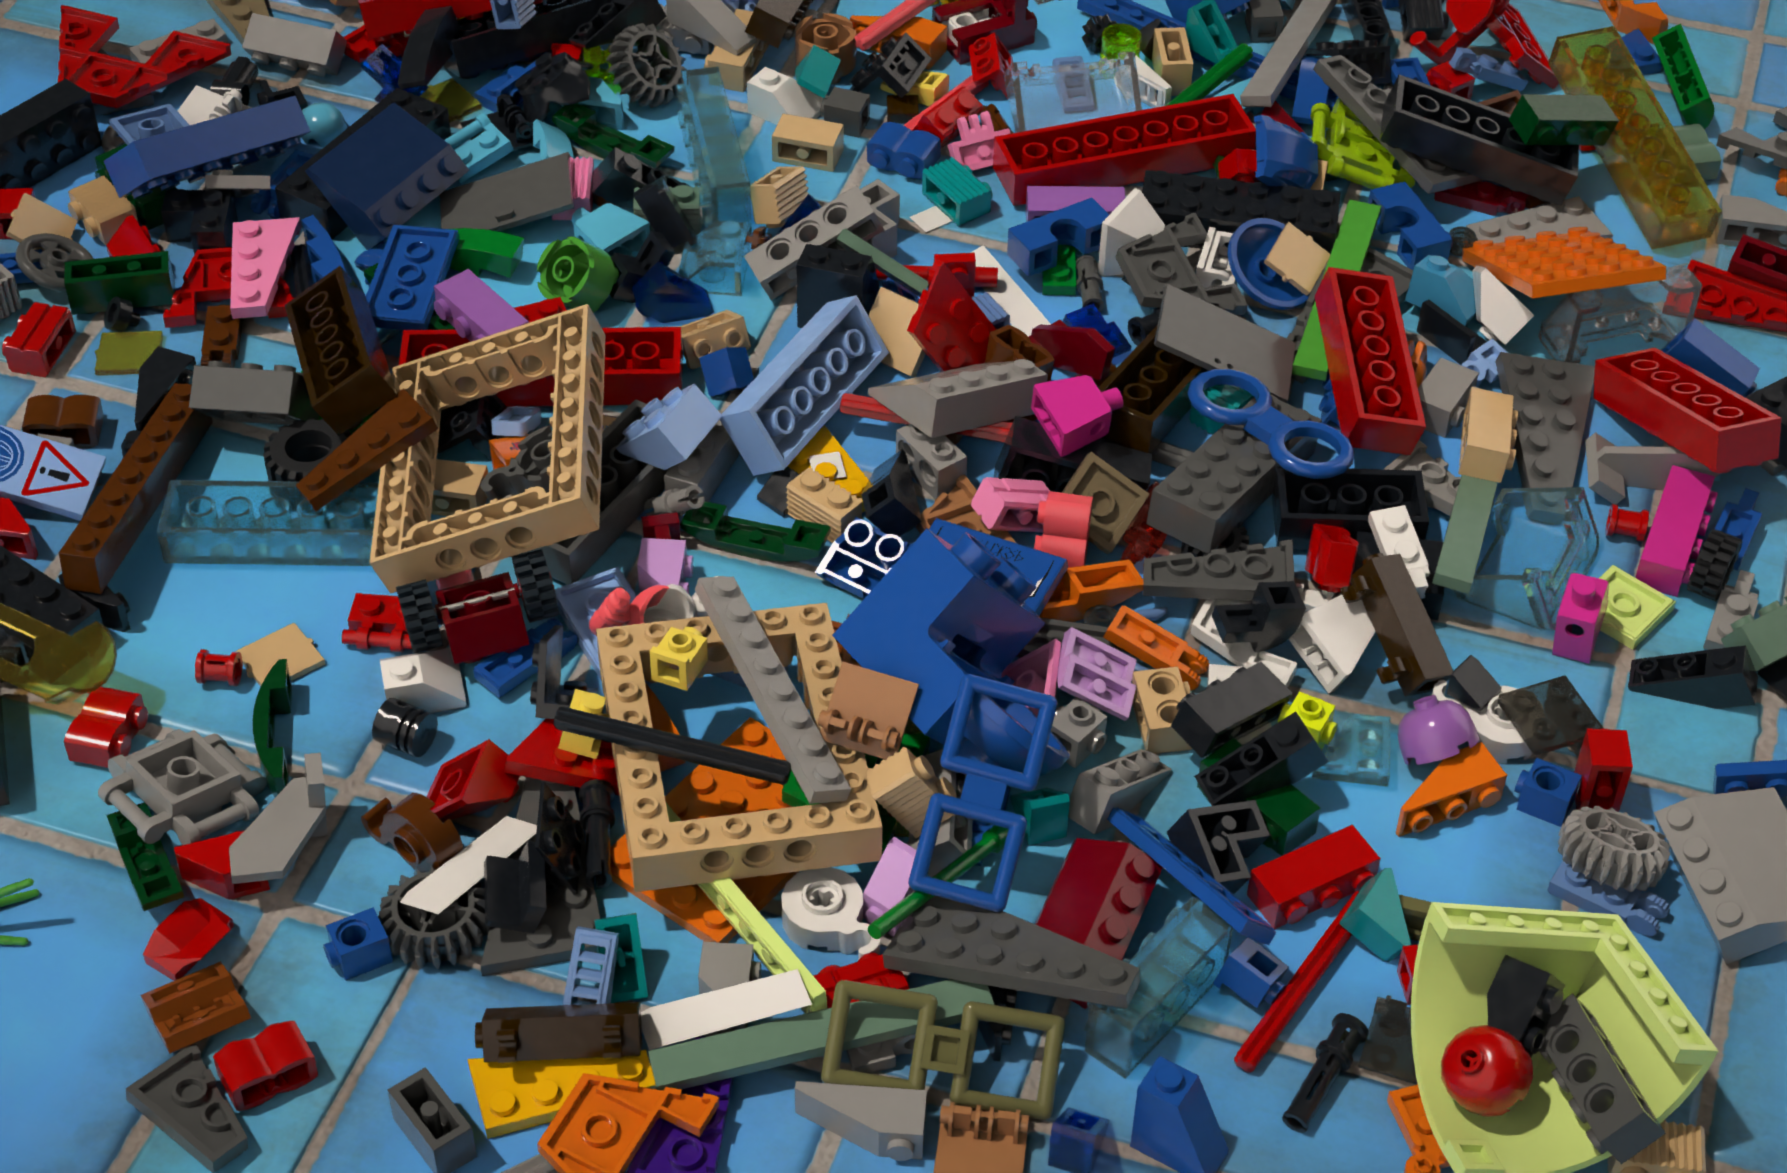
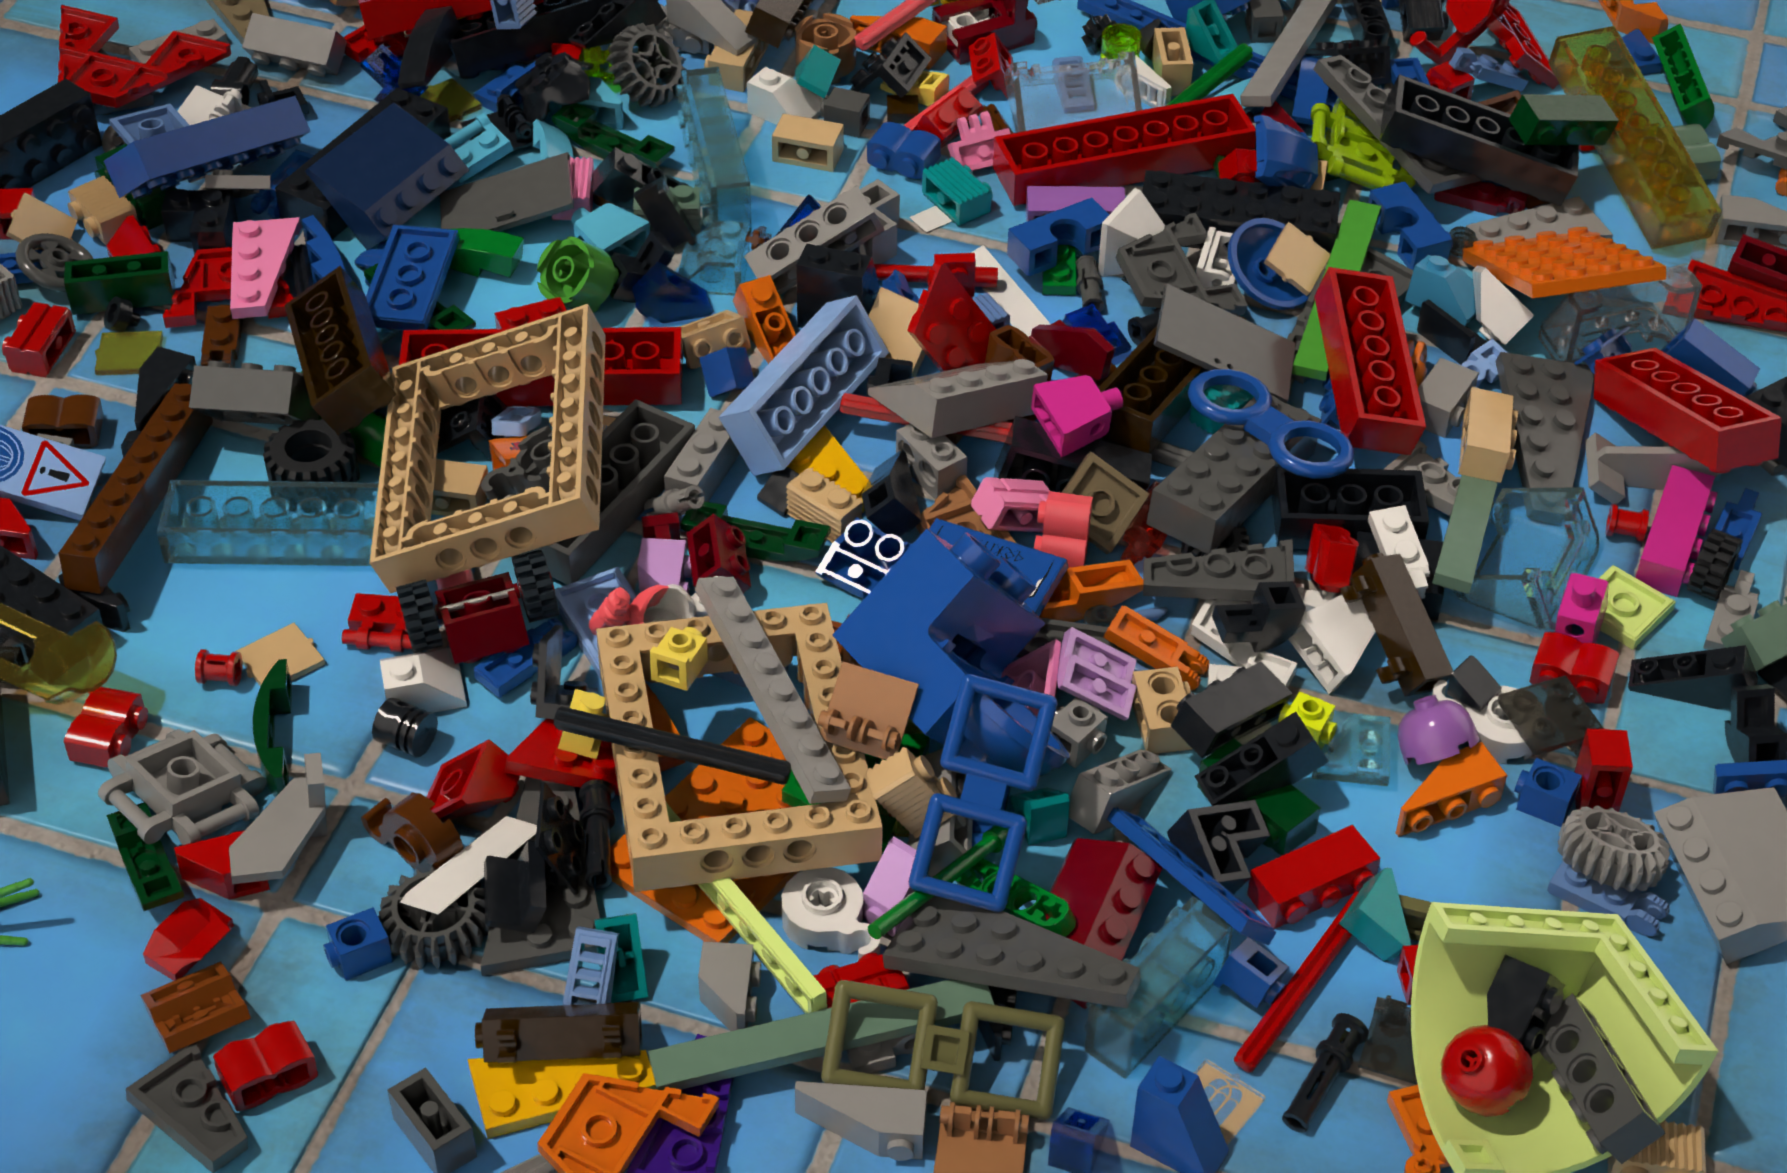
(324, 123): medium azure hair -> none
(370, 447): reddish brown wing -> none
(474, 307): medium lavender brick -> none
(670, 428): light blue slope -> none
(718, 551): none -> dark red brick
(723, 1009): white sticker -> none
(764, 316): none -> orange slope
(778, 195): tan brick -> none
(834, 458): white sticker -> none
(883, 262): sand green tile -> none
(890, 371): none -> black bracket
(1061, 916): none -> green beam
(1229, 1097): none -> clear piece
(1586, 665): none -> red brick
(1605, 346): none -> blue hinge
(1751, 728): none -> black brick

